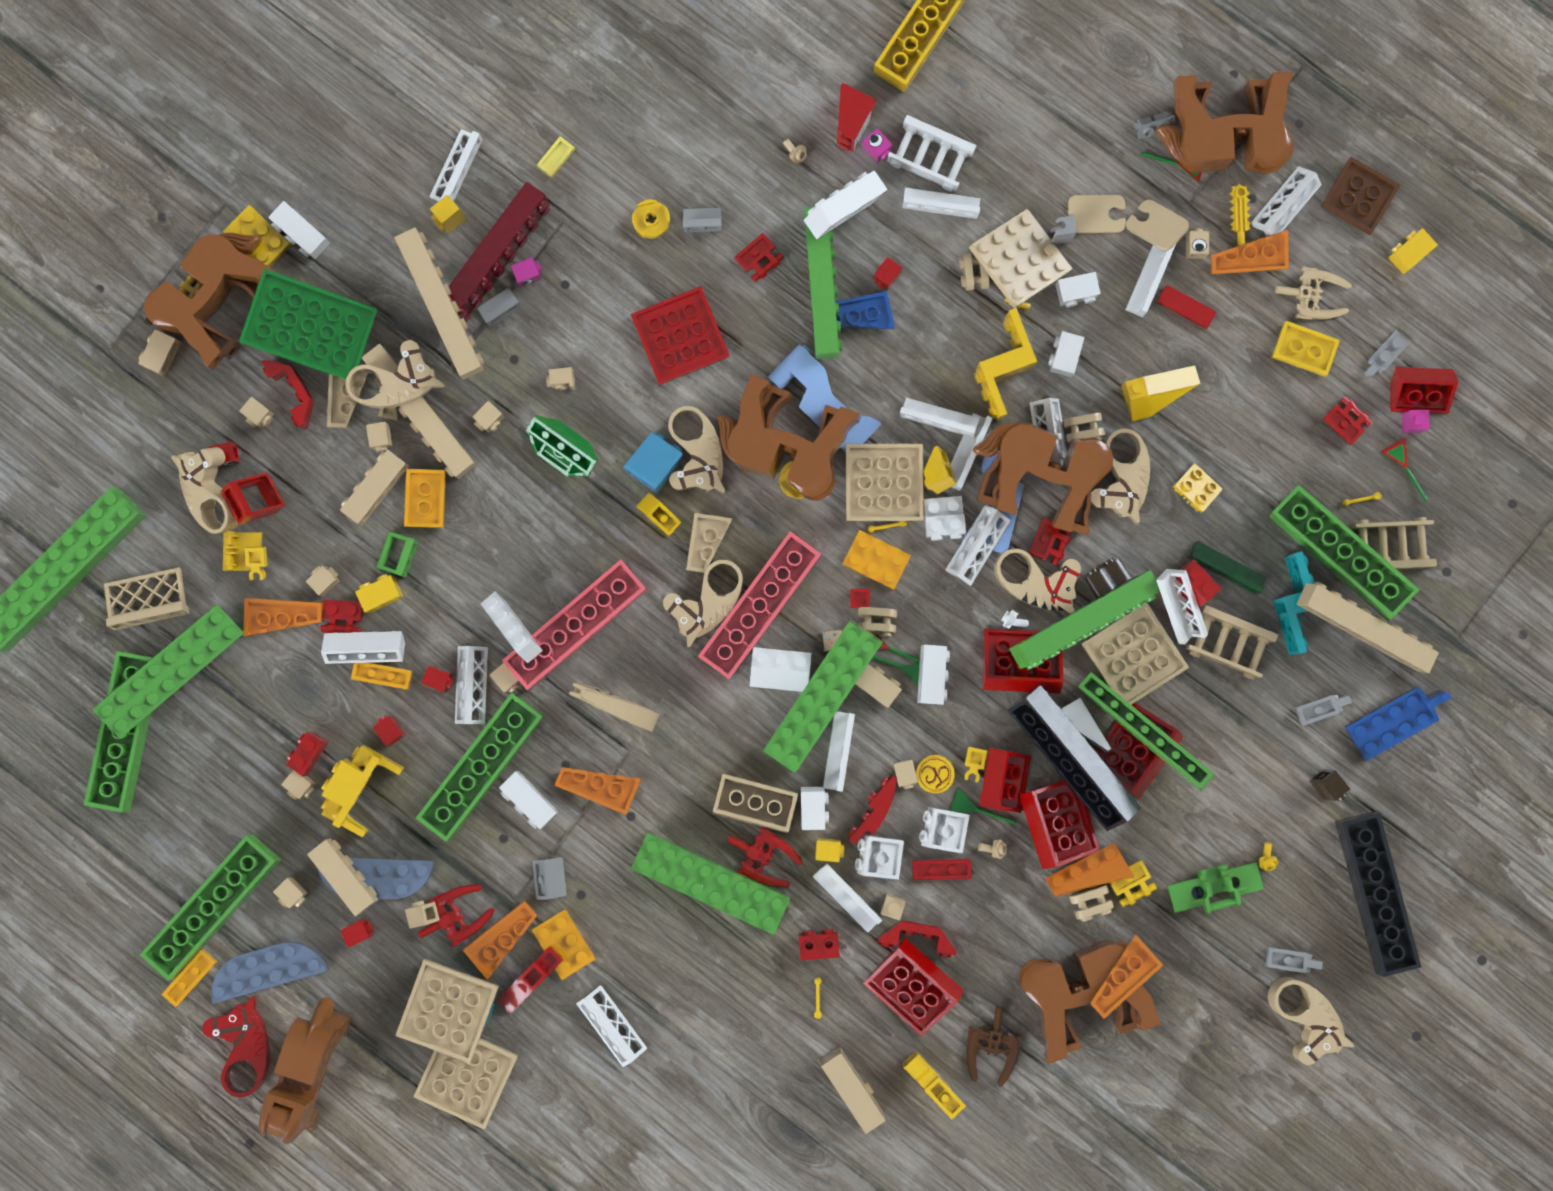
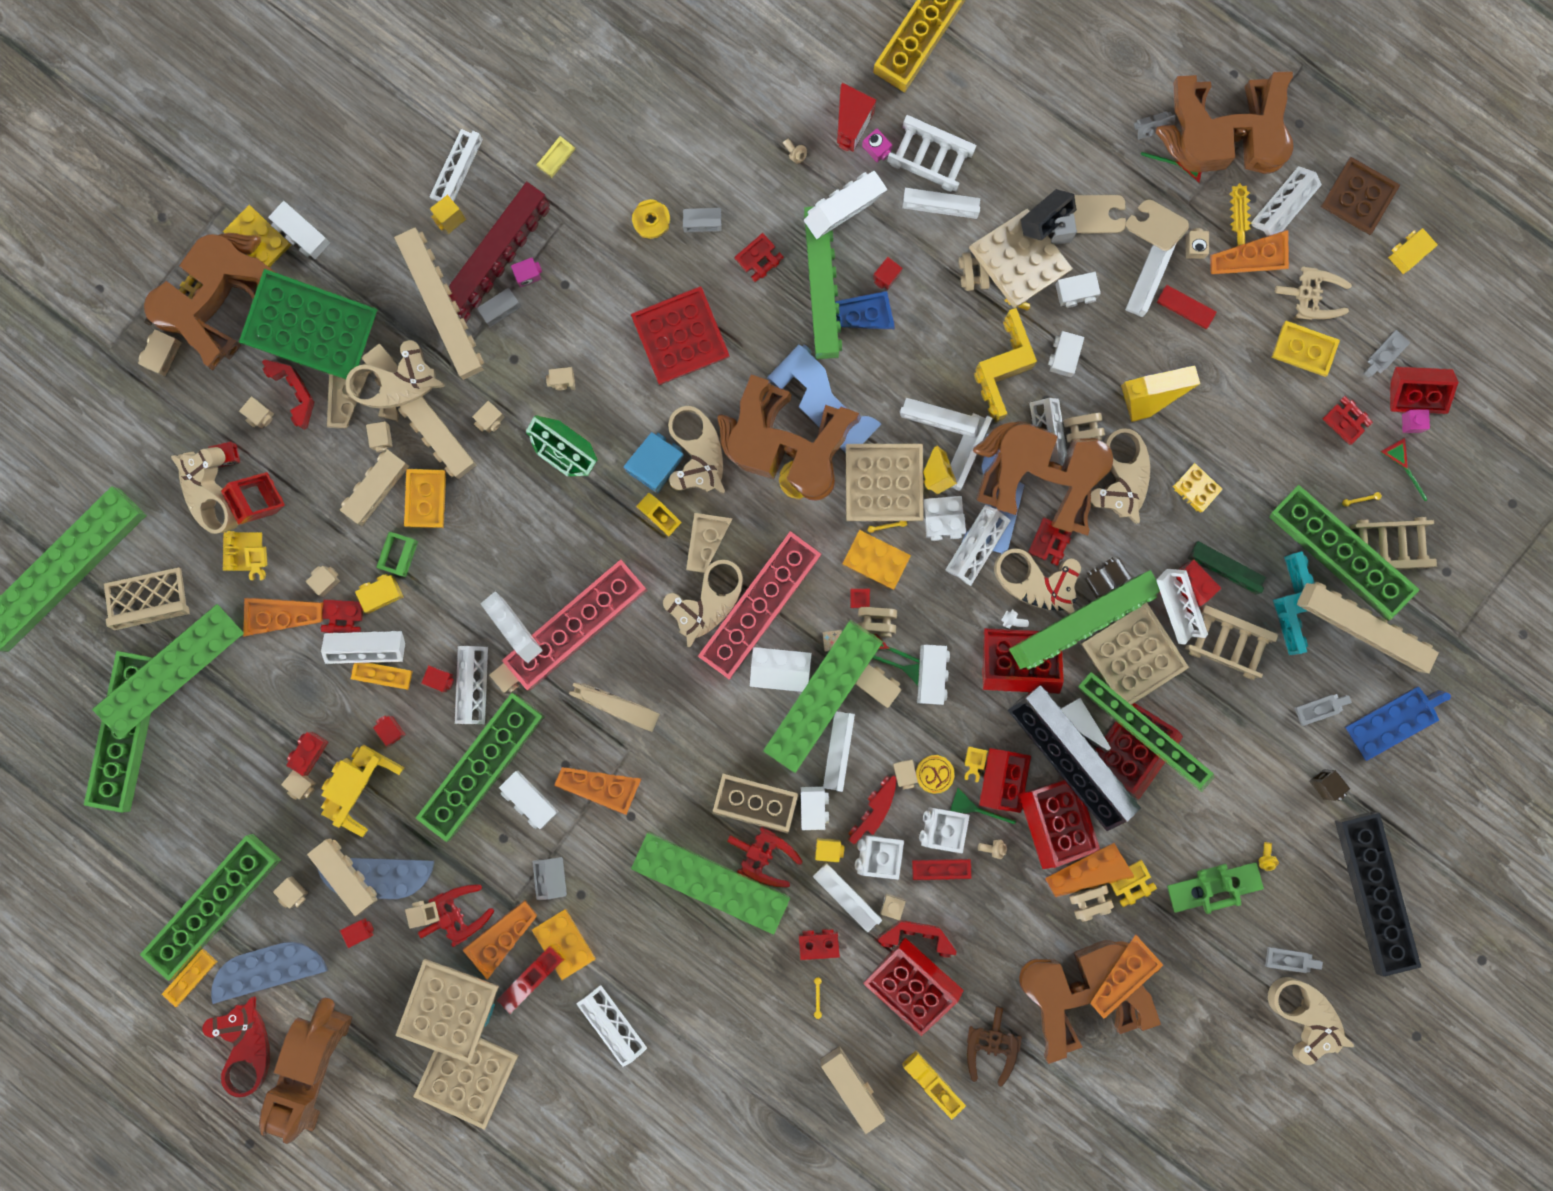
(1042, 218): none -> black brick

